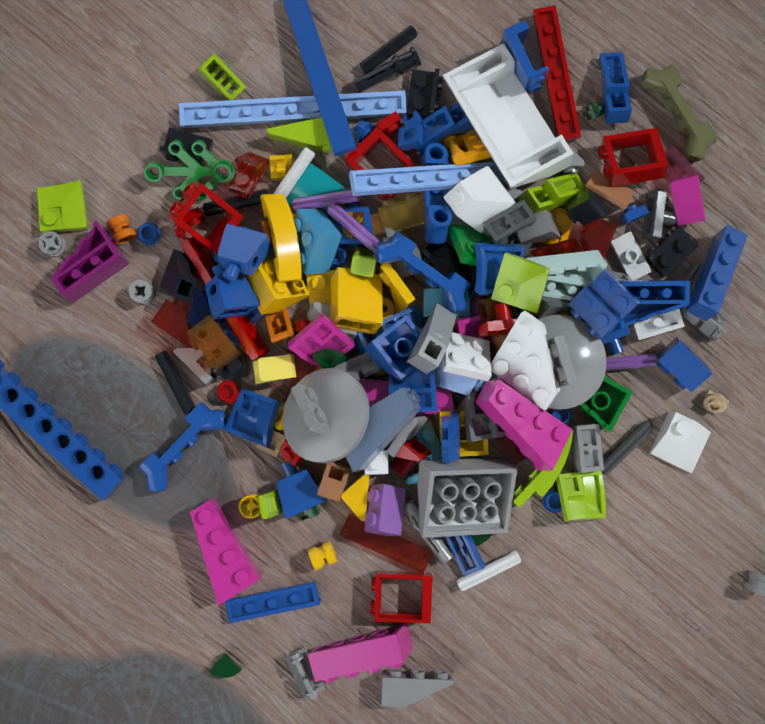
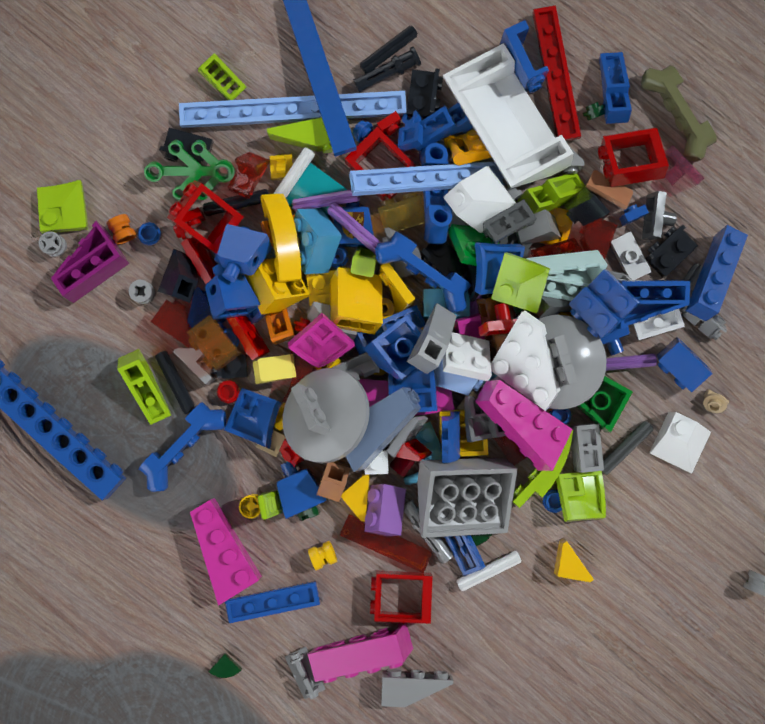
(143, 386): none -> lime slope
(328, 357): dark green tile -> none
(569, 565): none -> yellow slope
(687, 200): dark pink slope -> none

